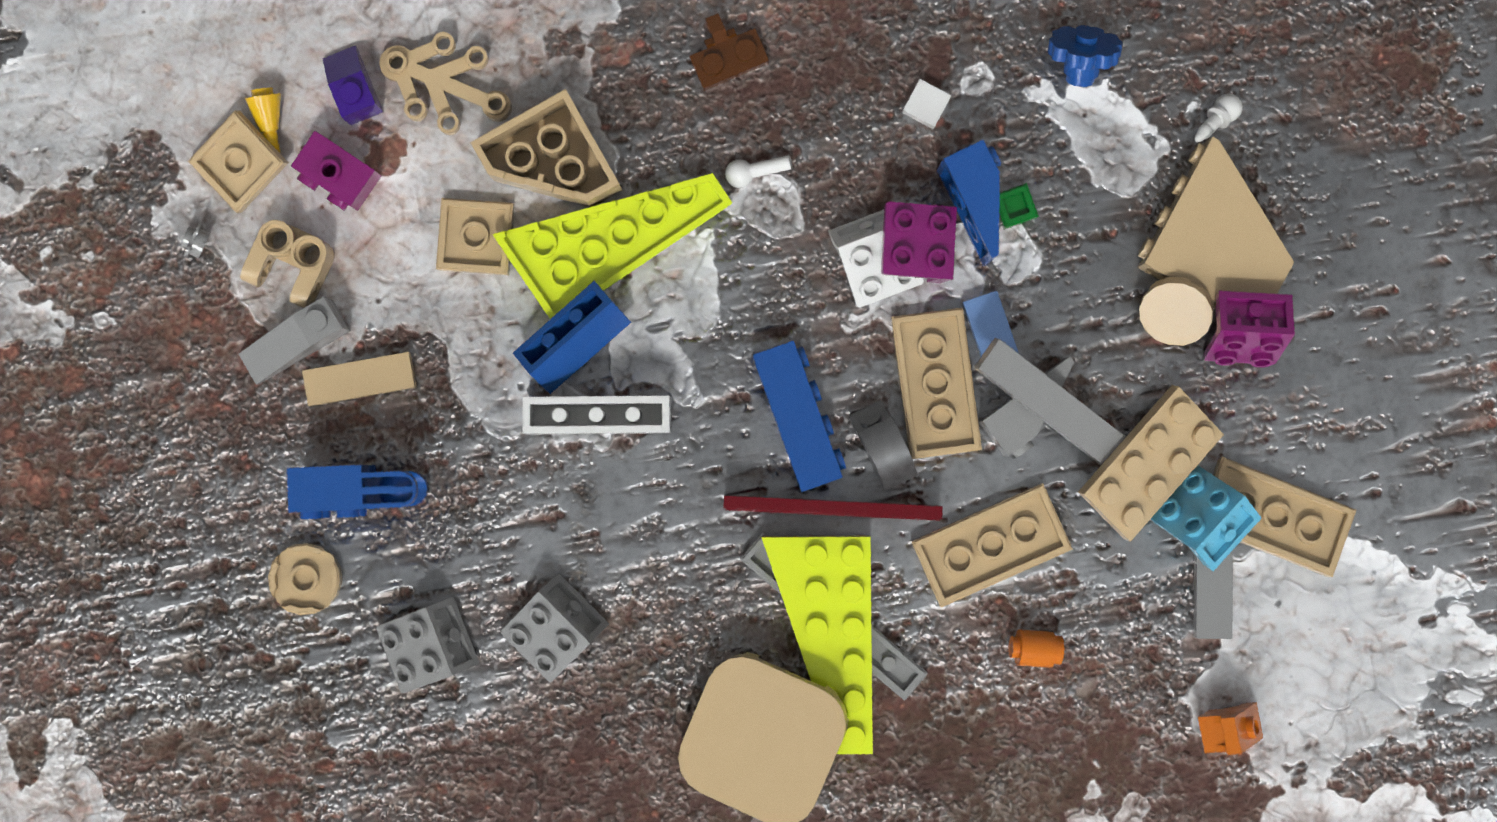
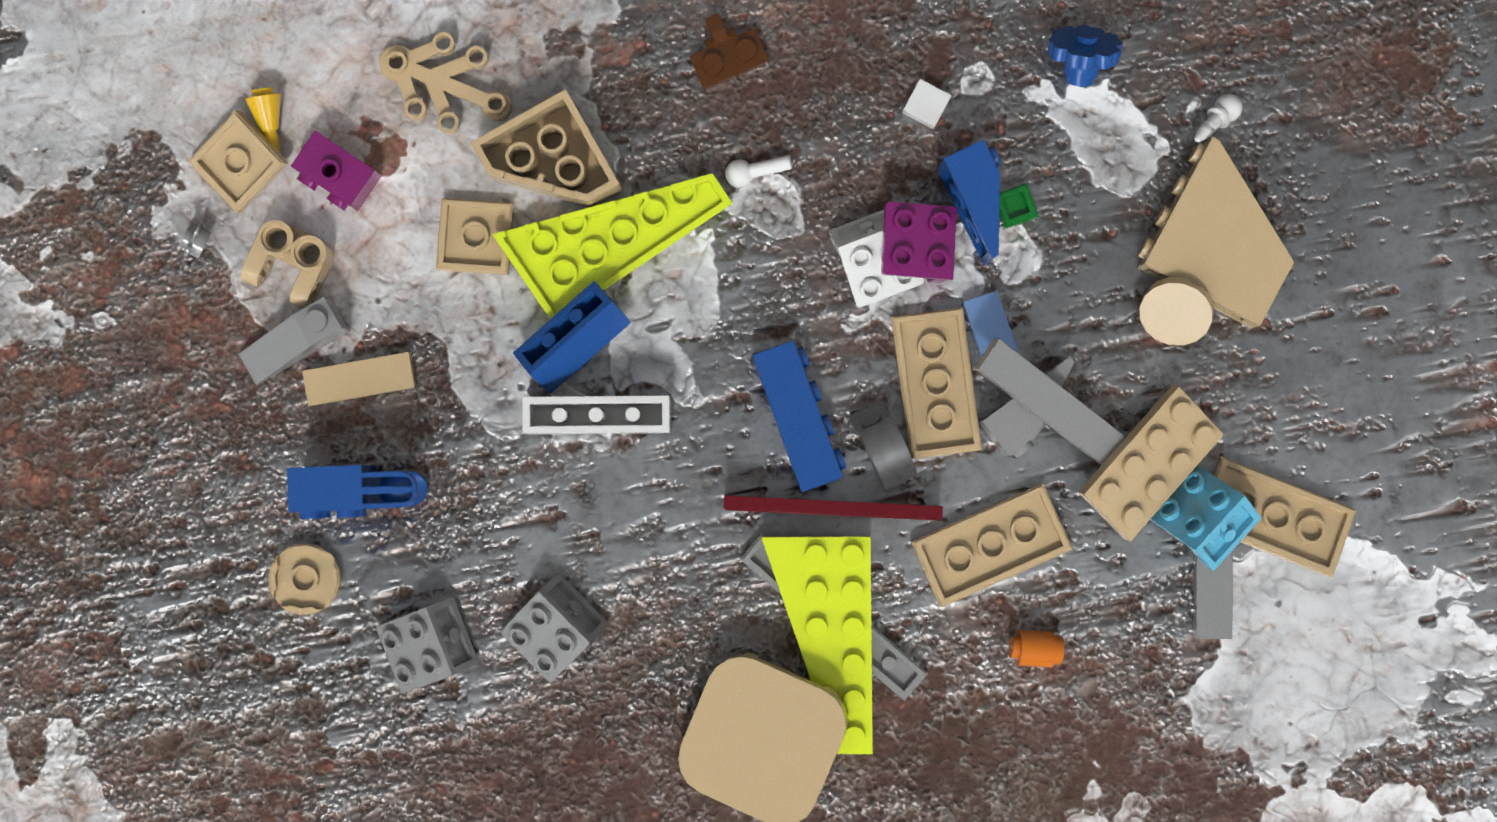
(351, 86): dark purple slope -> none
(1231, 729): orange brick -> none
(1251, 328): magenta bracket -> none

